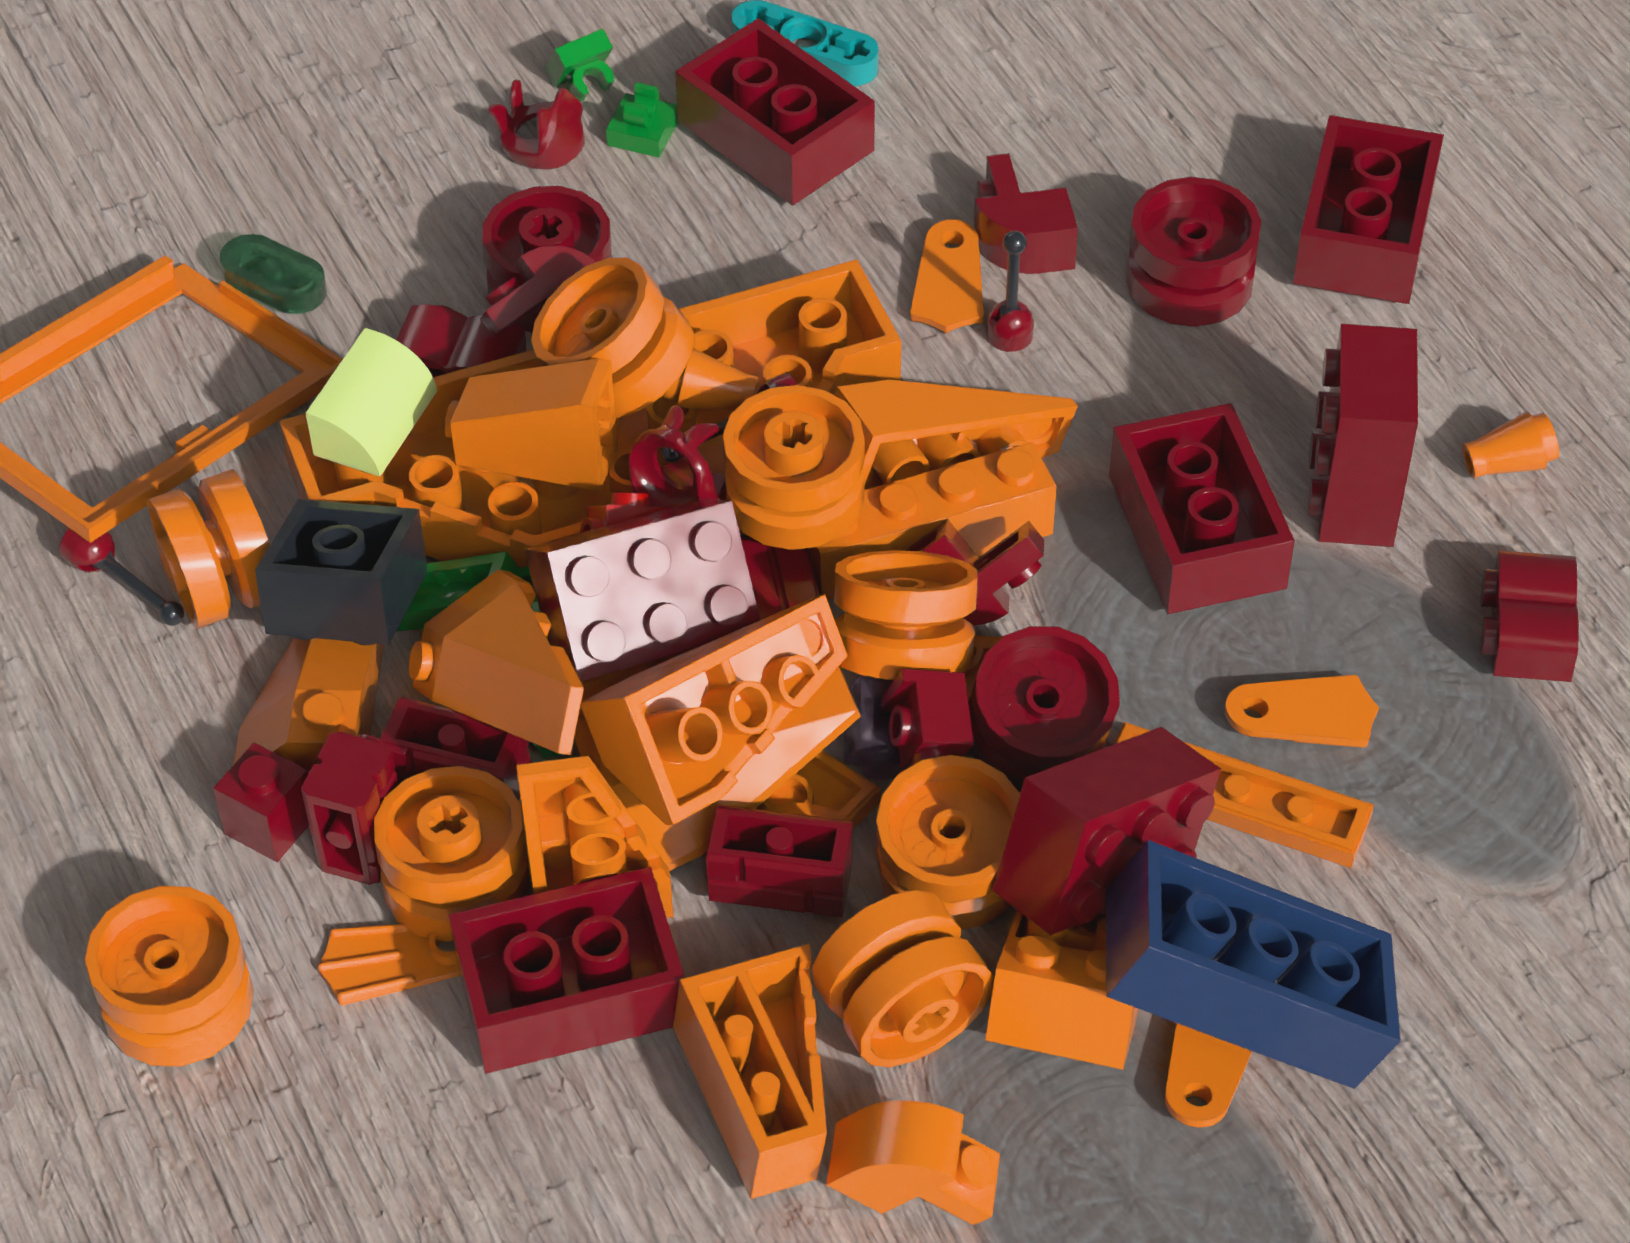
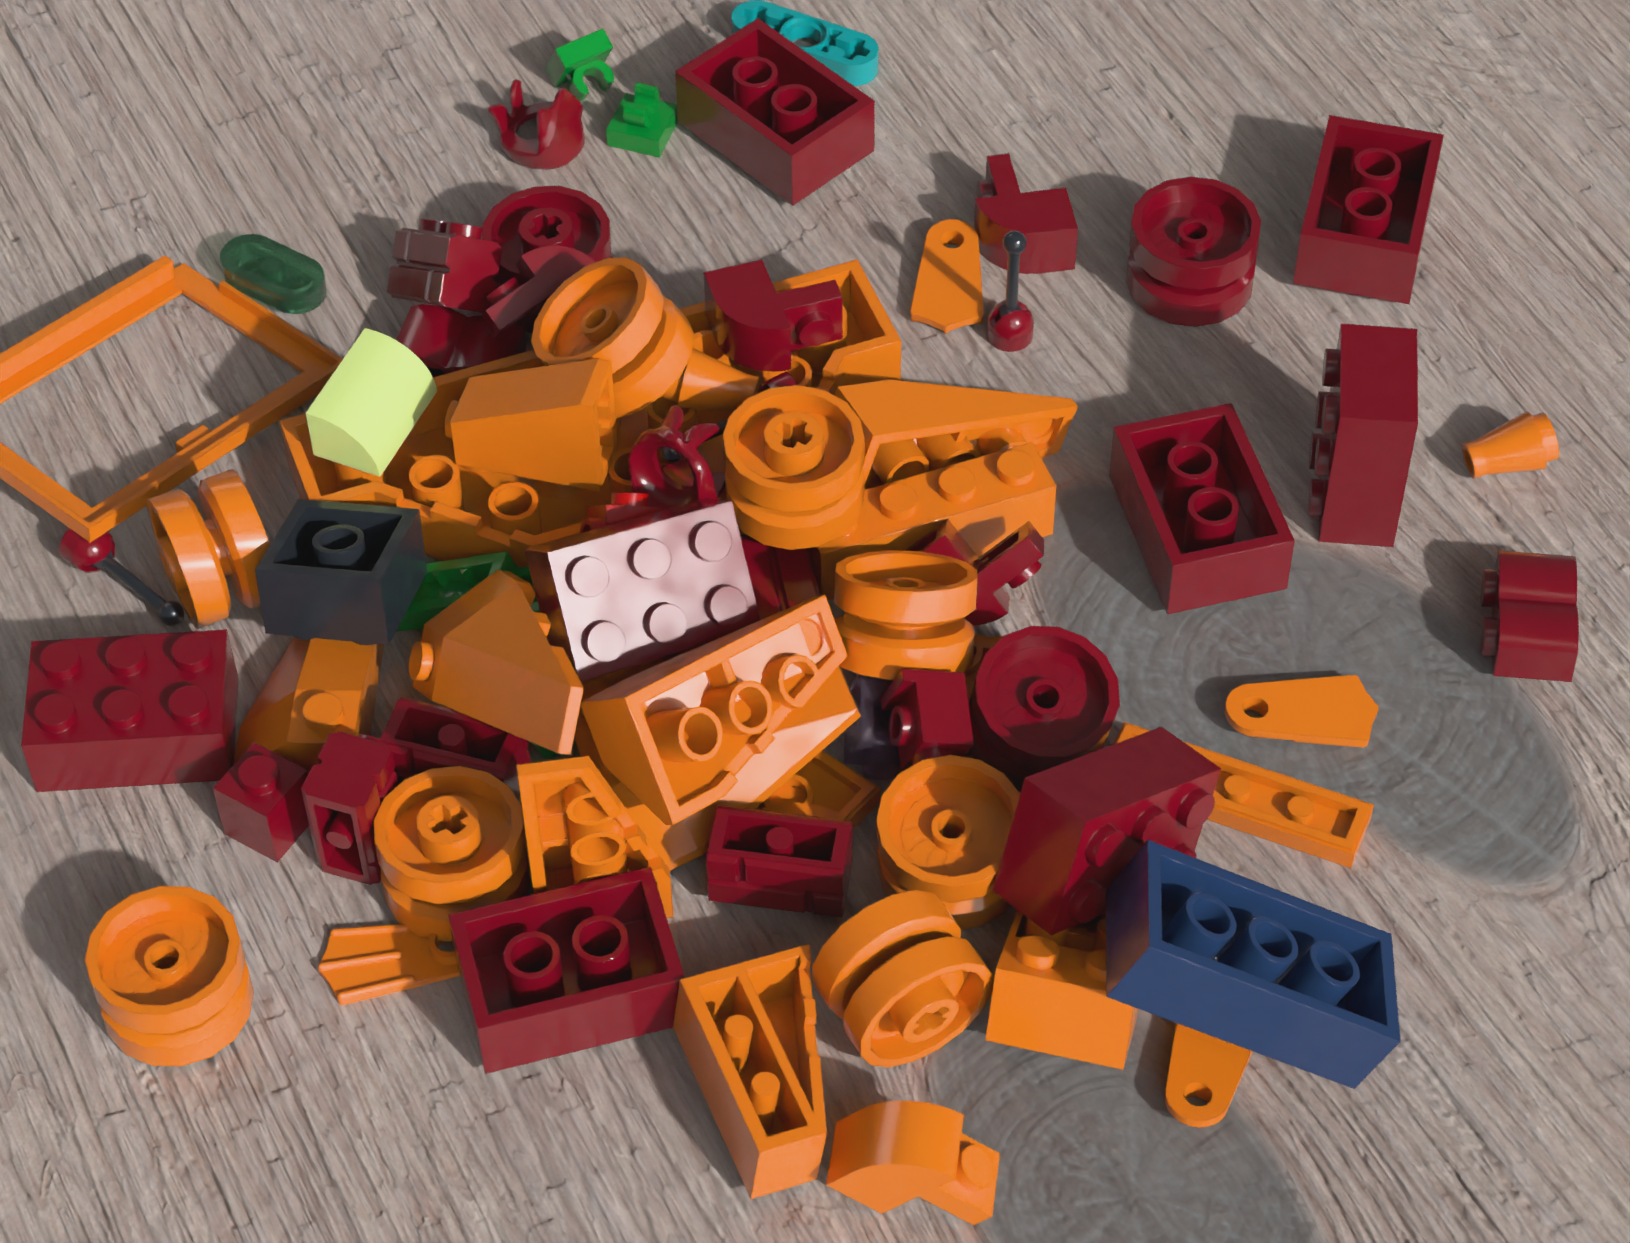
(130, 710): none -> dark red brick
(444, 265): none -> dark red brick
(764, 326): none -> dark red brick

